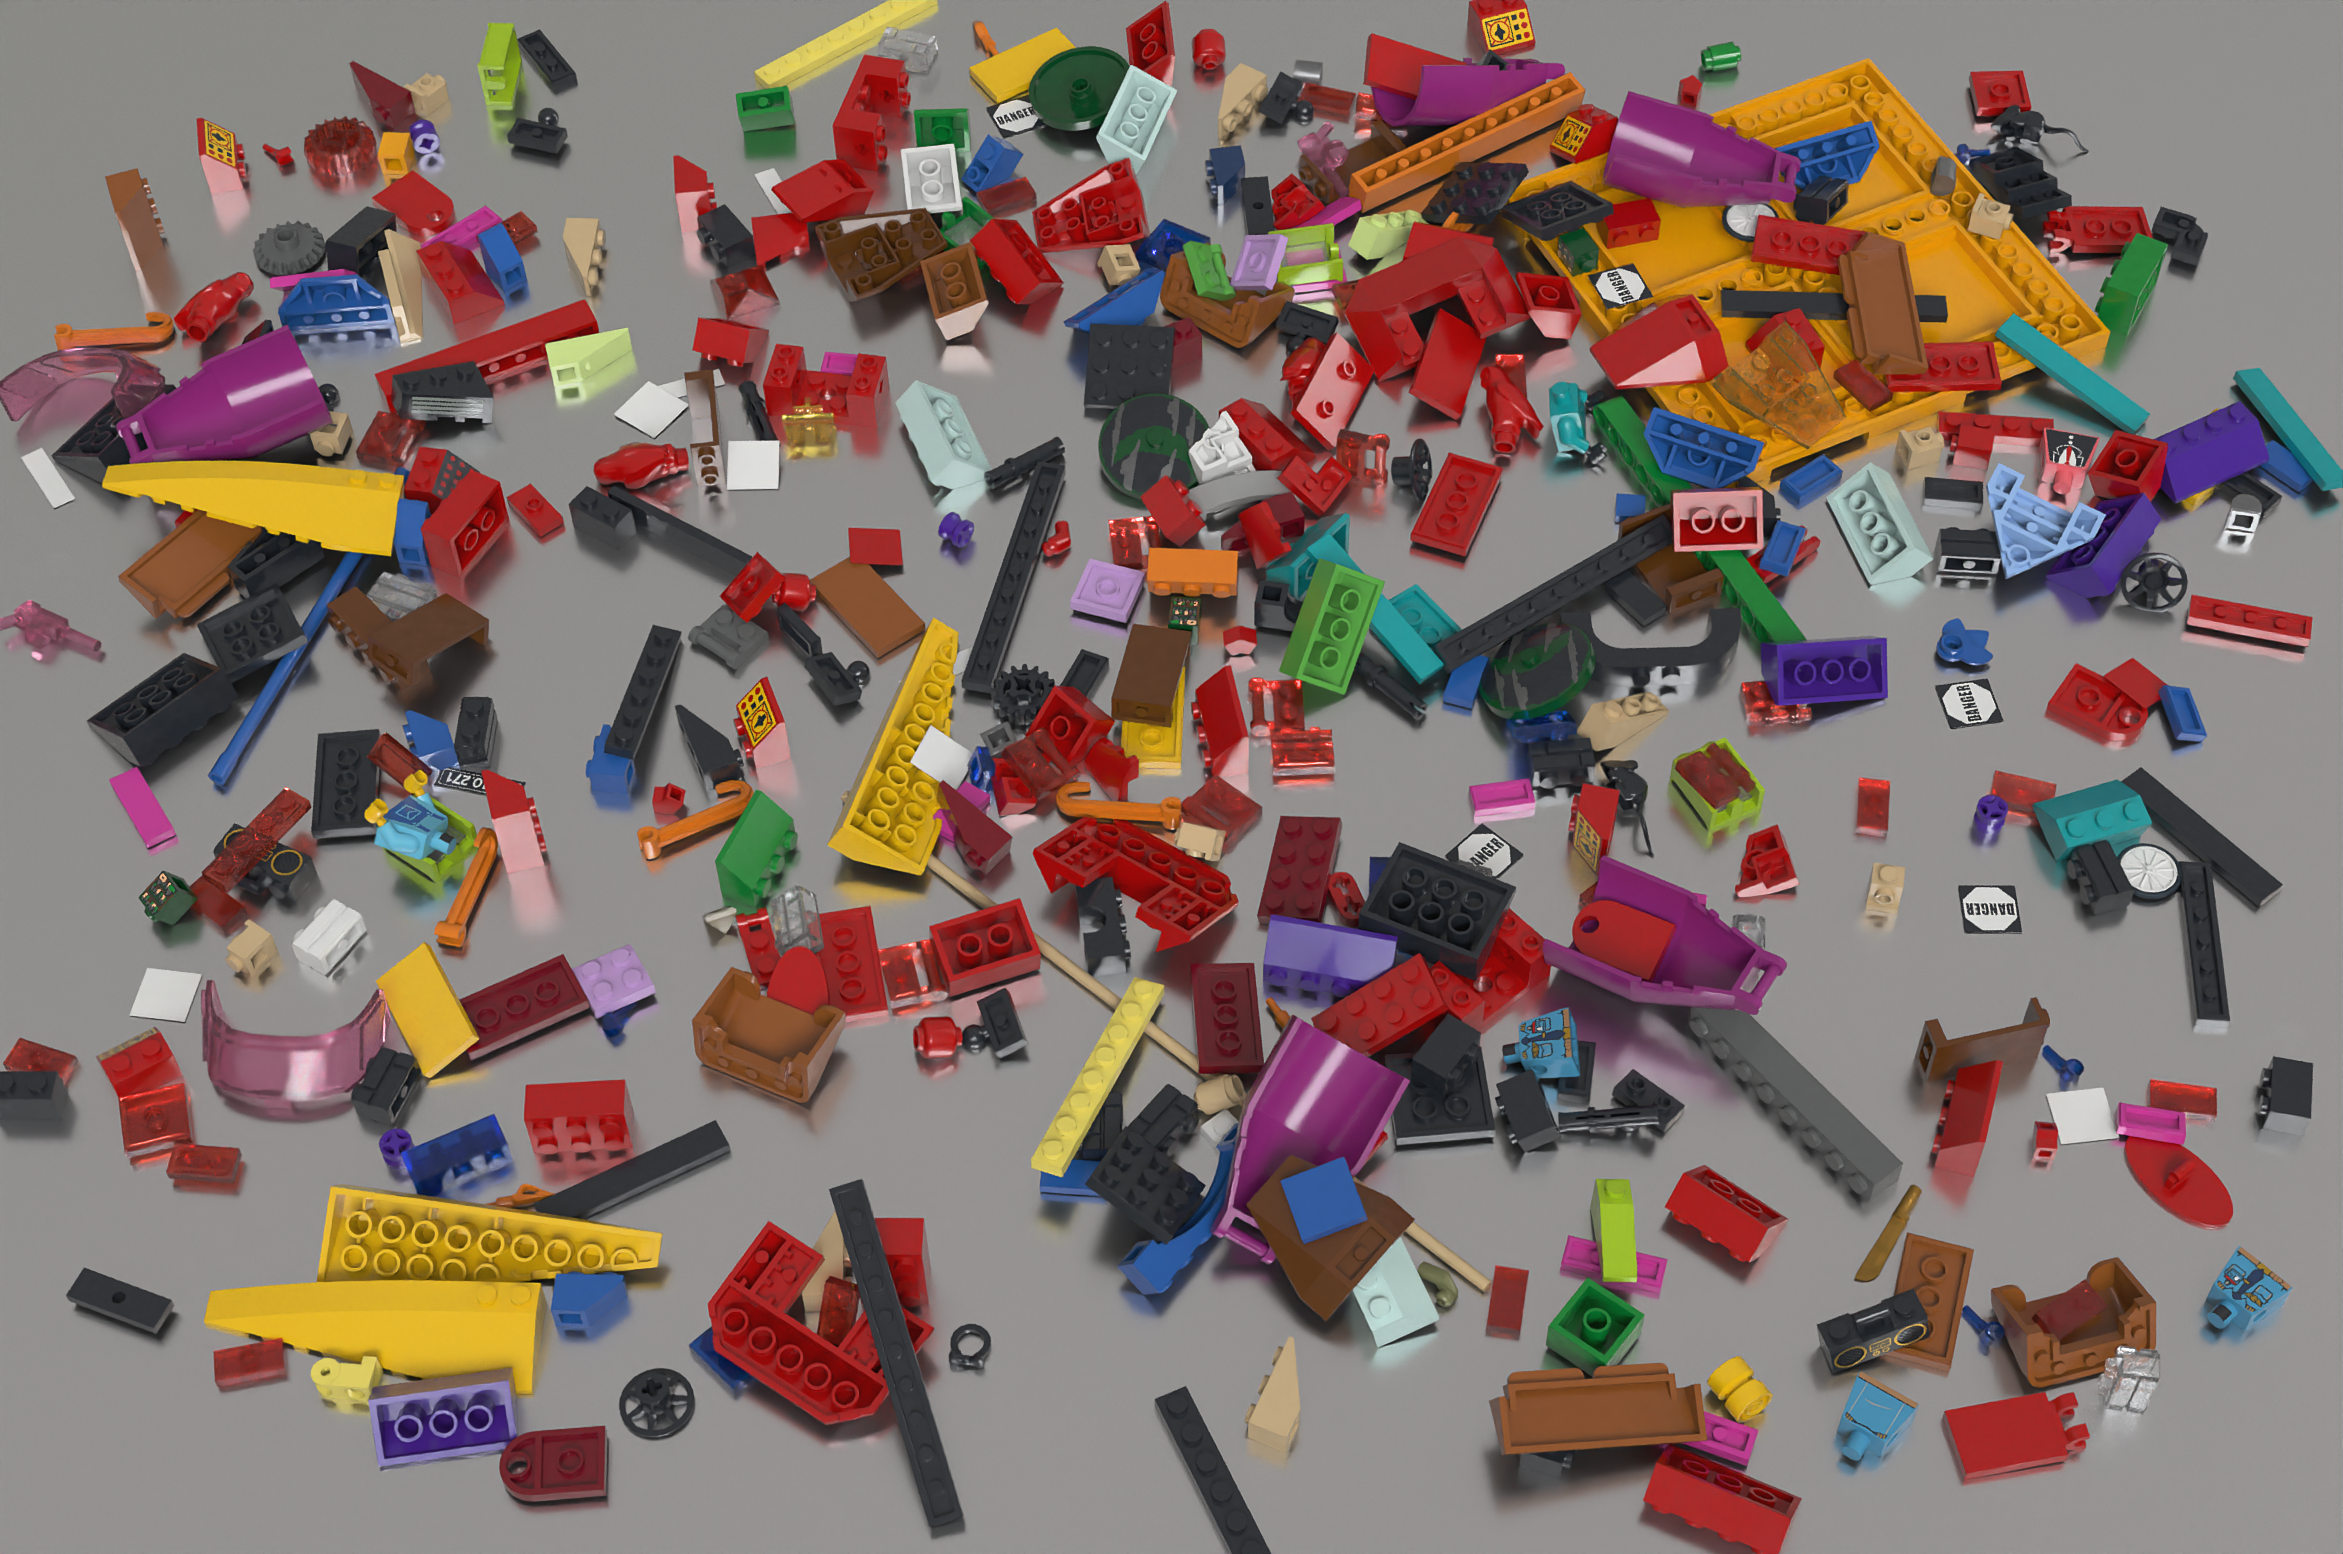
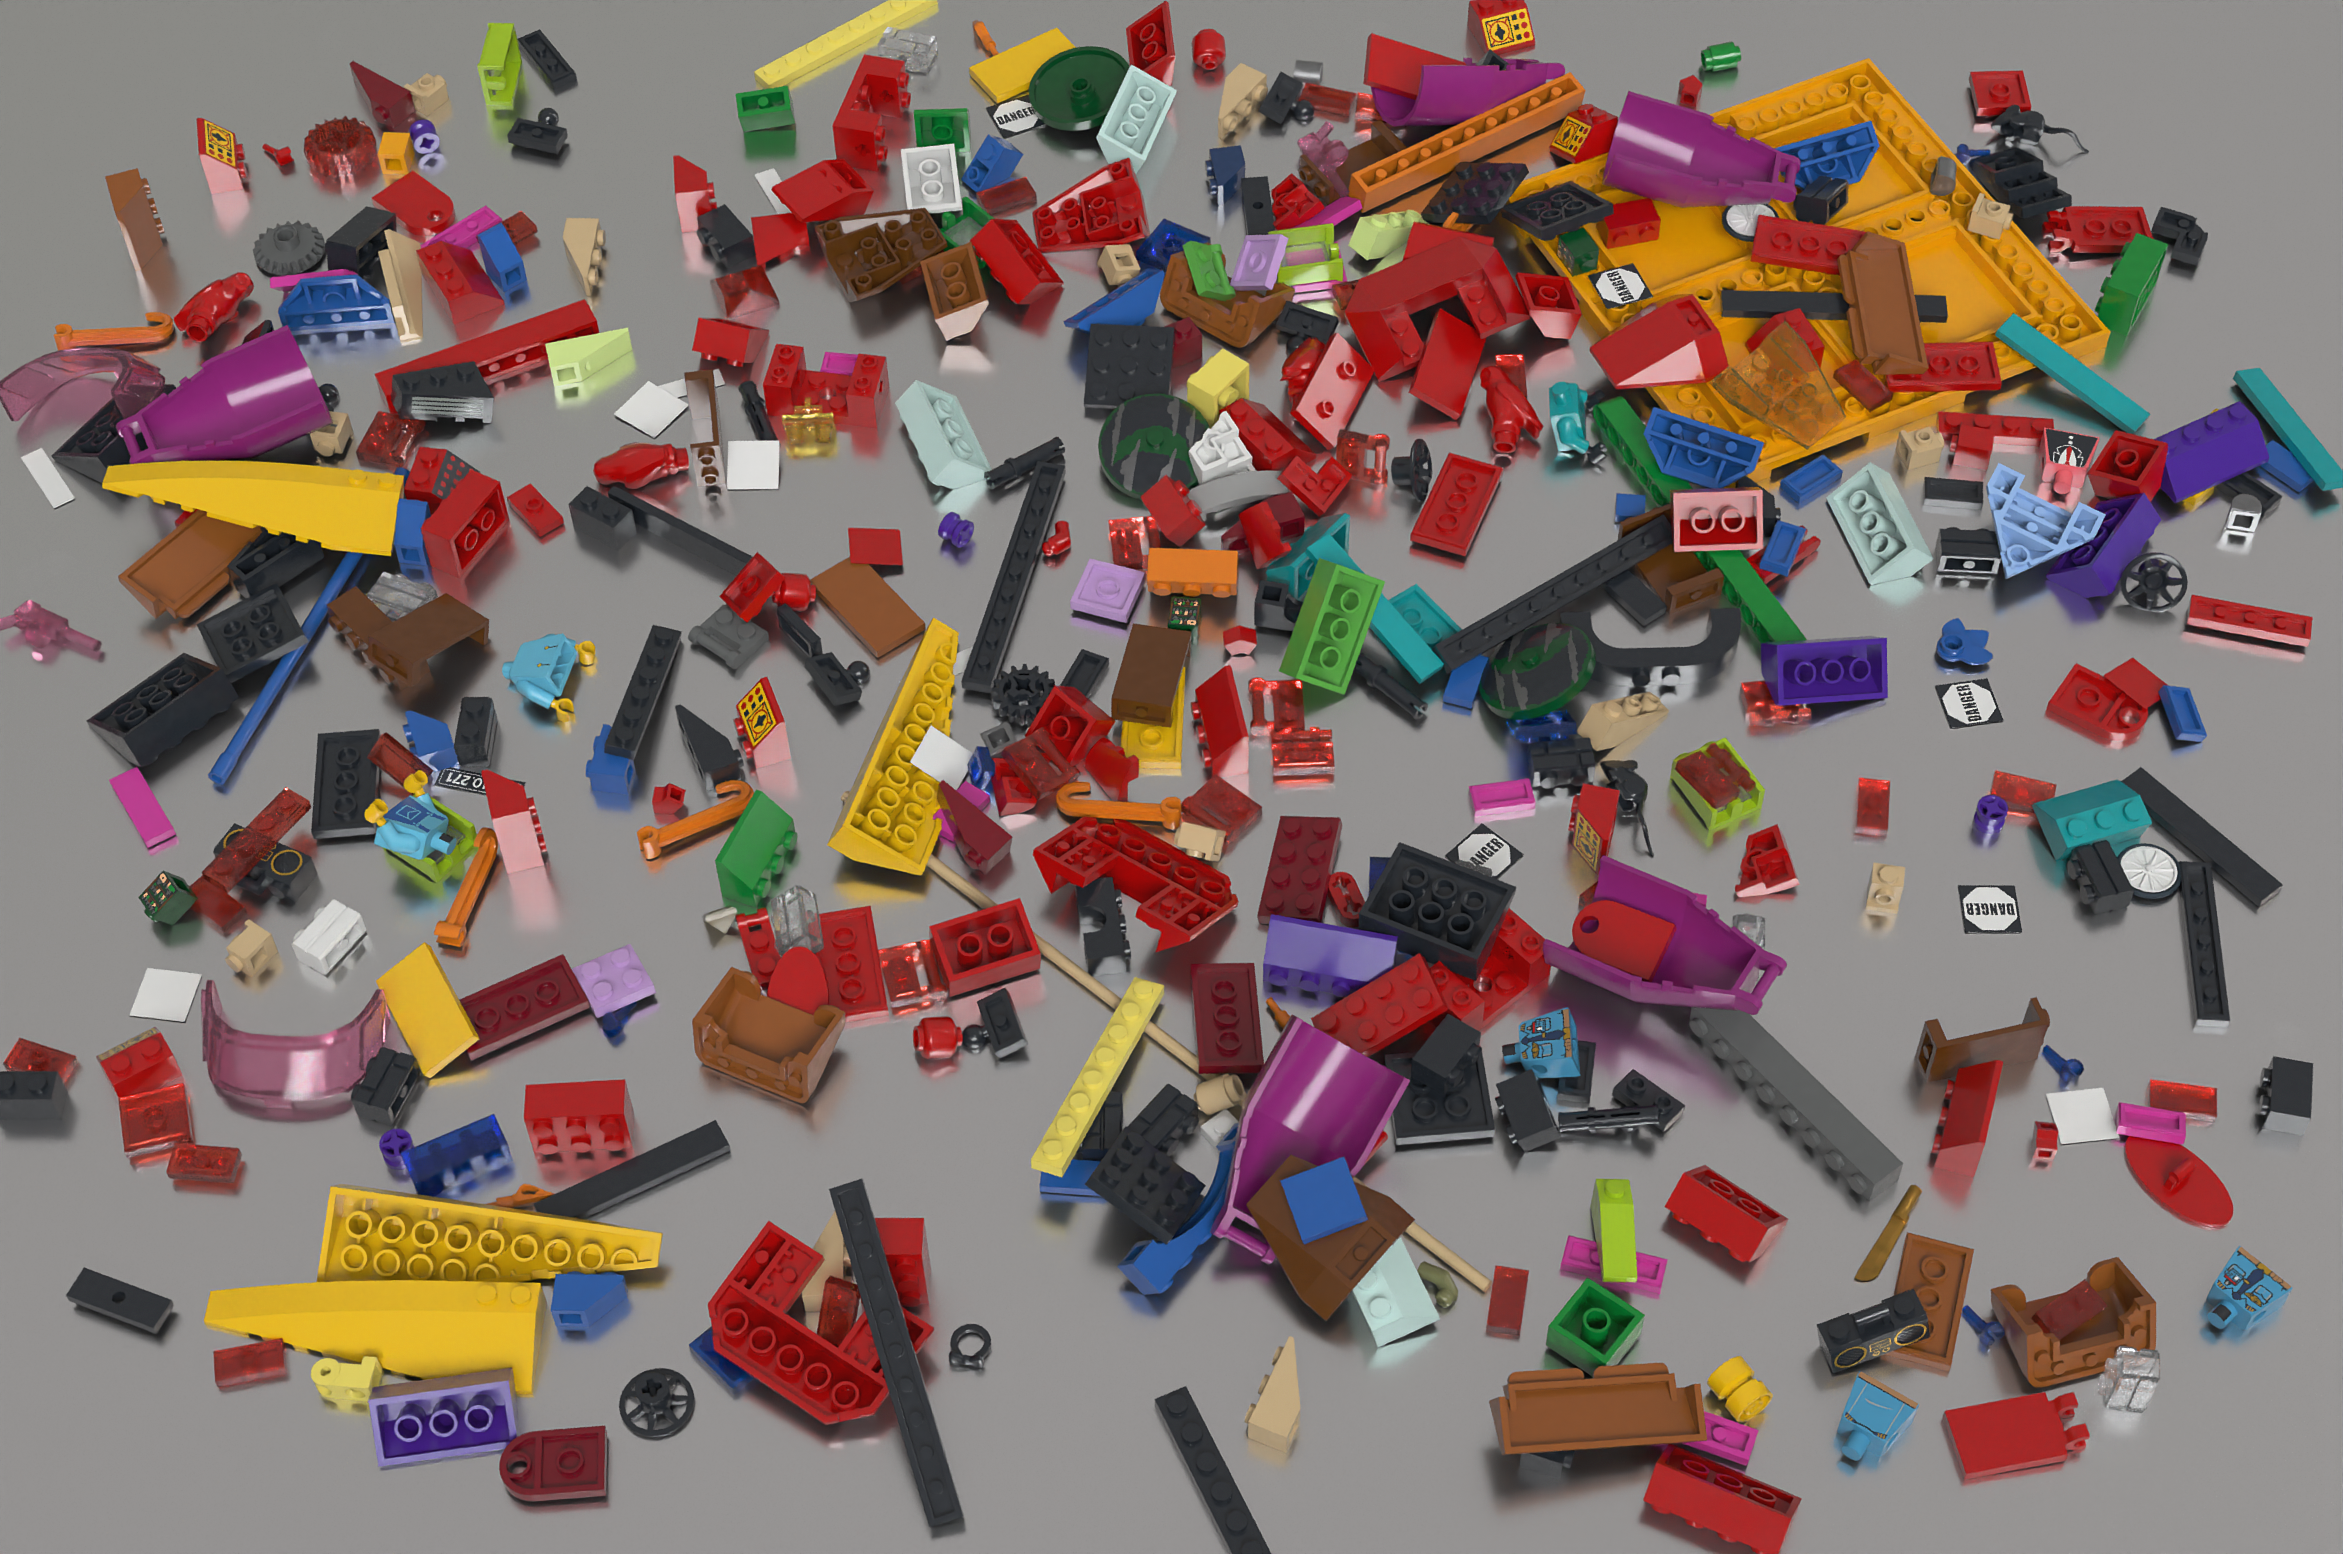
(544, 667): none -> medium azure torso
(1218, 385): none -> light yellow brick

